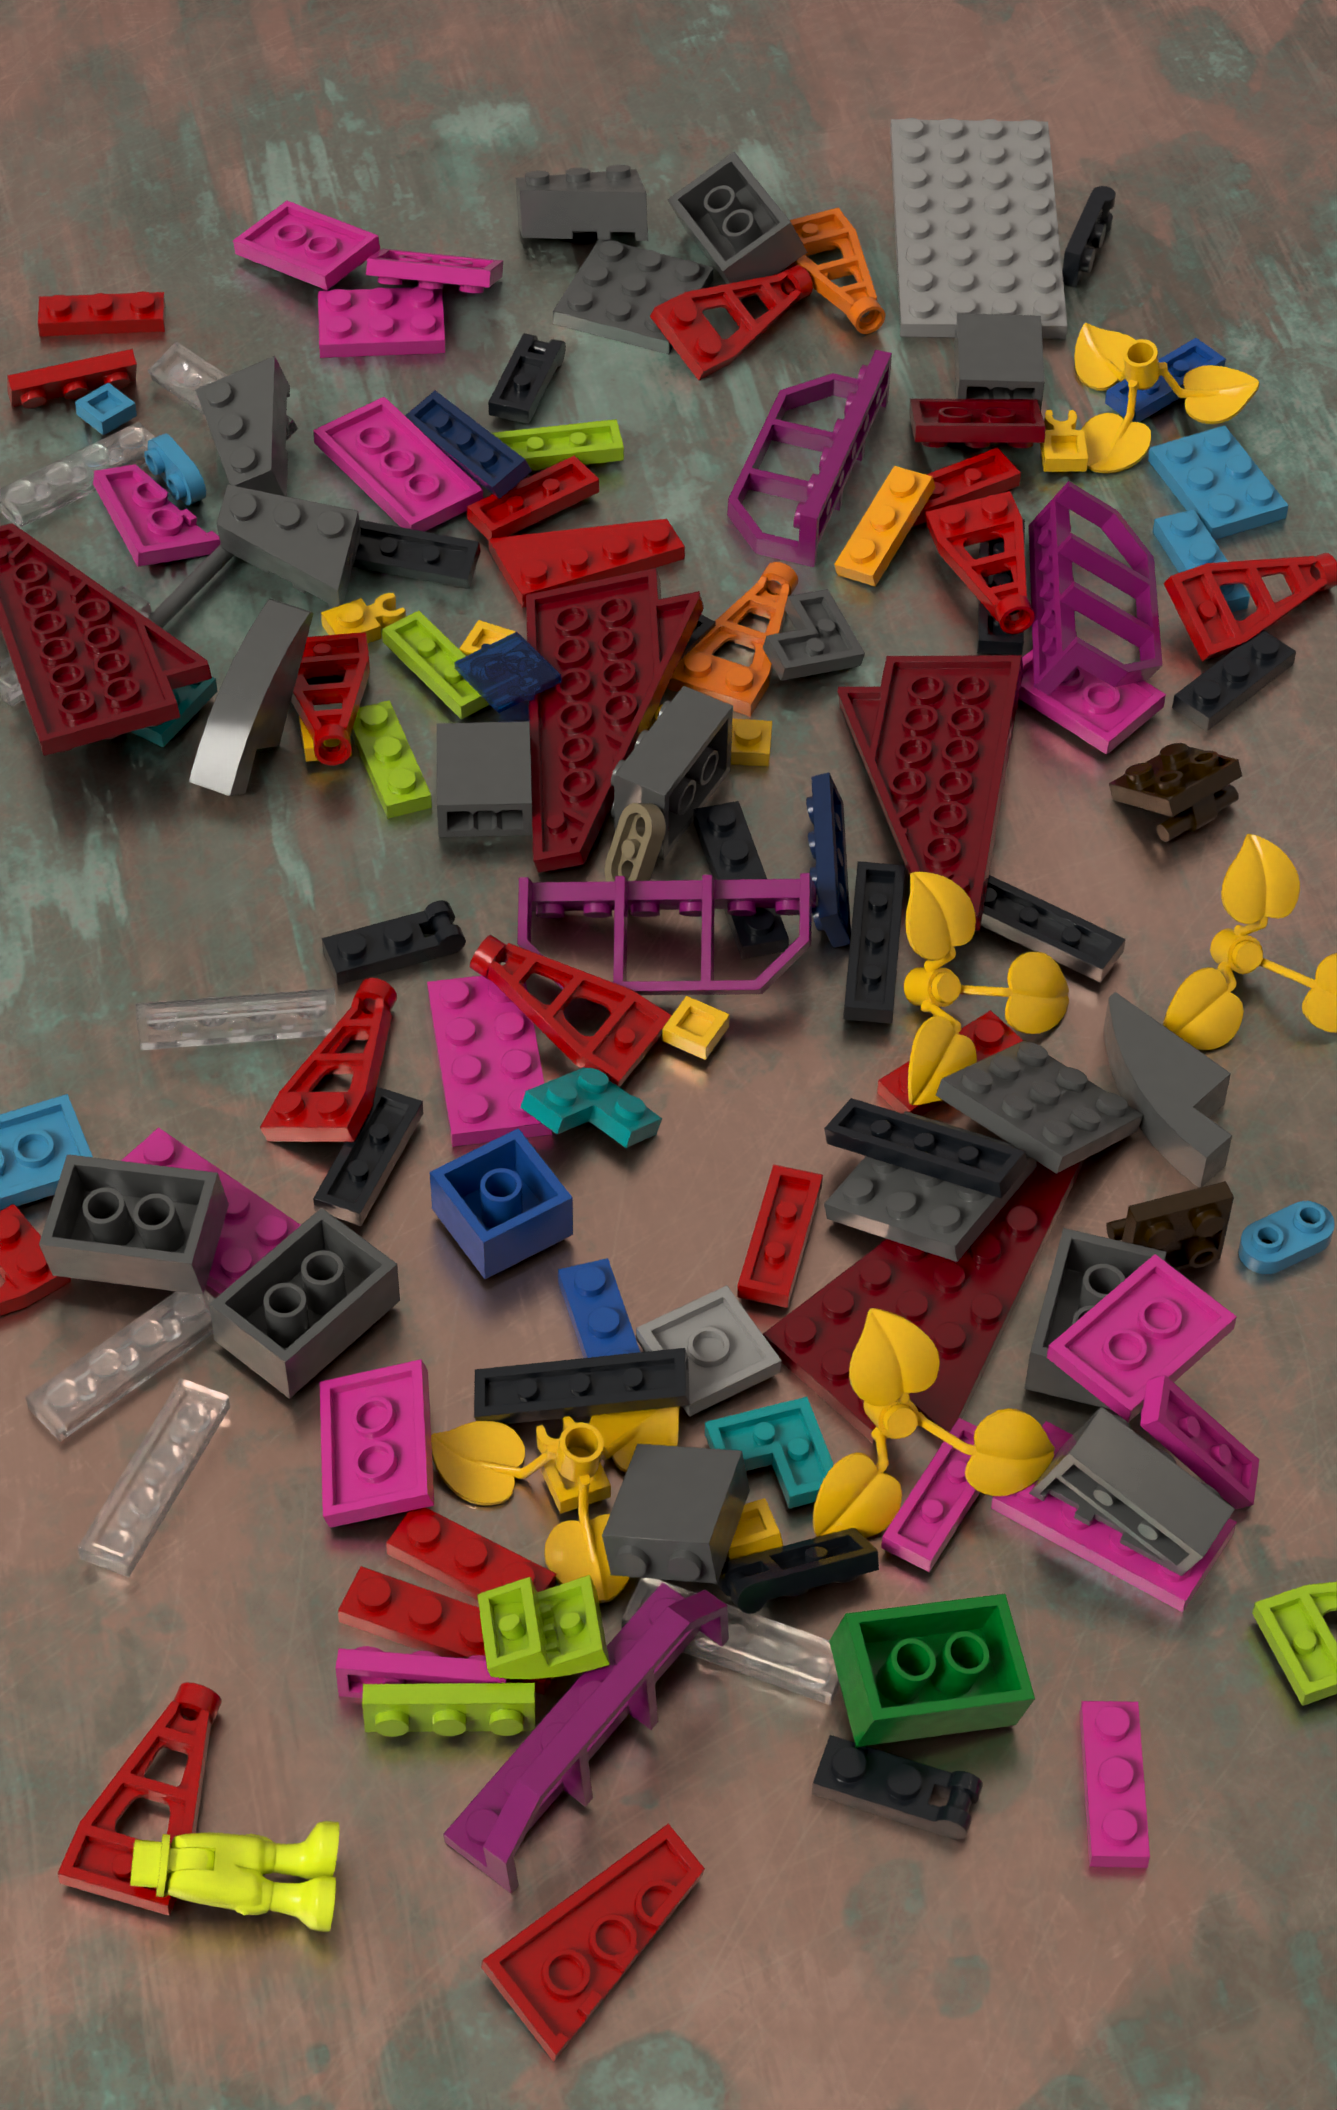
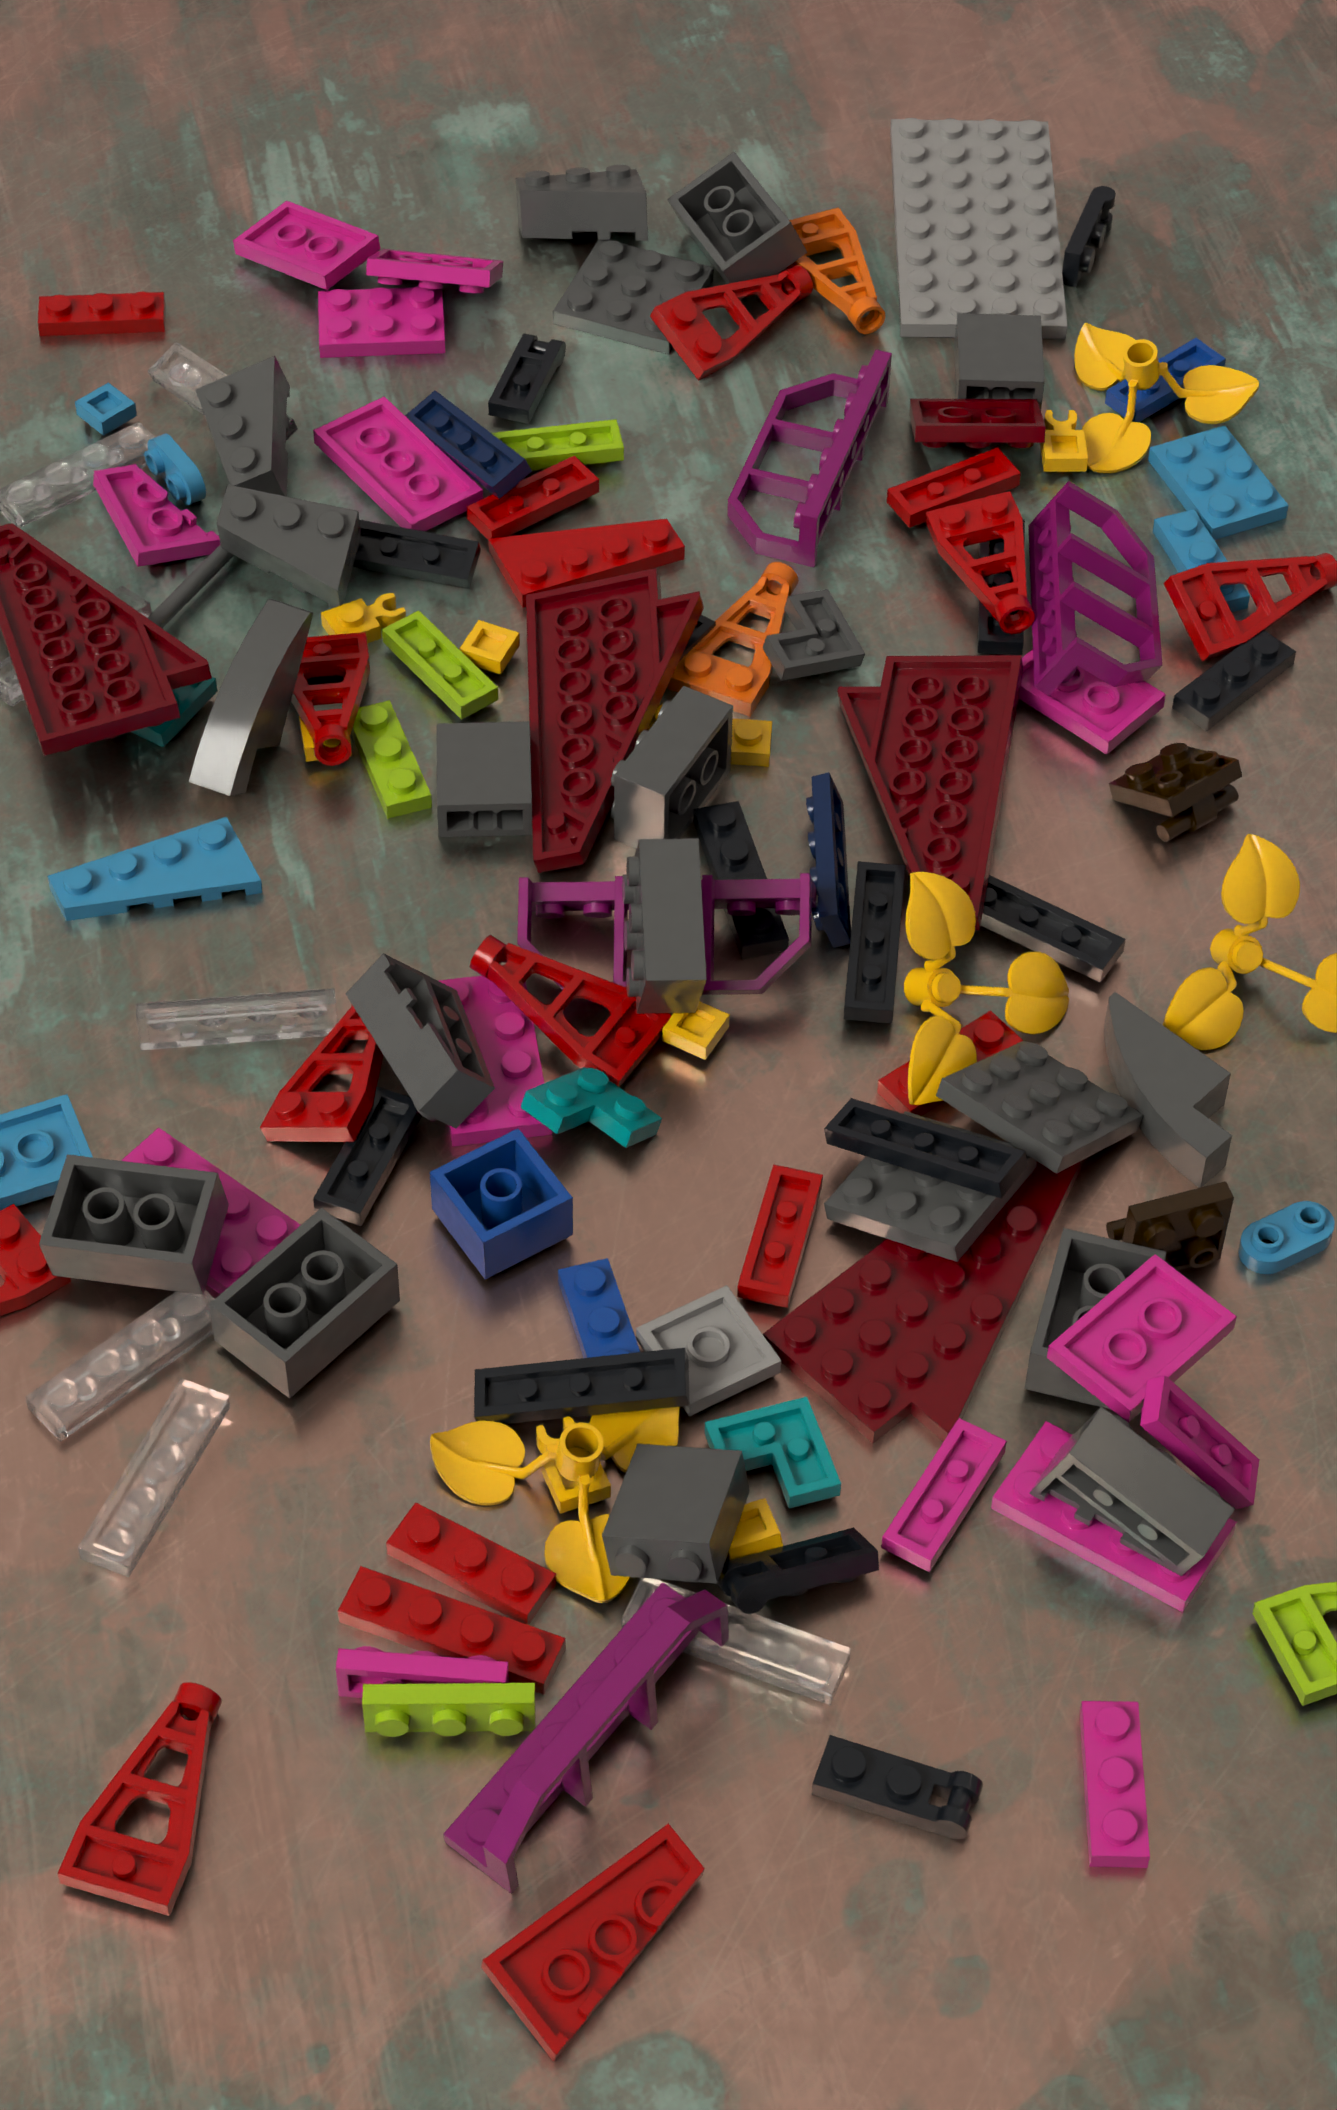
(71, 379): red plate -> none
(177, 866): none -> dark azure wing
(230, 1868): neon yellow piece -> none
(376, 1443): dark pink plate -> none
(393, 943): black plate -> none
(423, 1039): none -> dark grey wedge
(507, 672): clear blue piece -> none
(542, 1631): lime slope -> none
(636, 843): dark tan plate -> none
(665, 926): none -> dark grey brick
(884, 526): light orange plate -> none
(884, 1368): yellow plant -> none
(931, 1669): green brick -> none

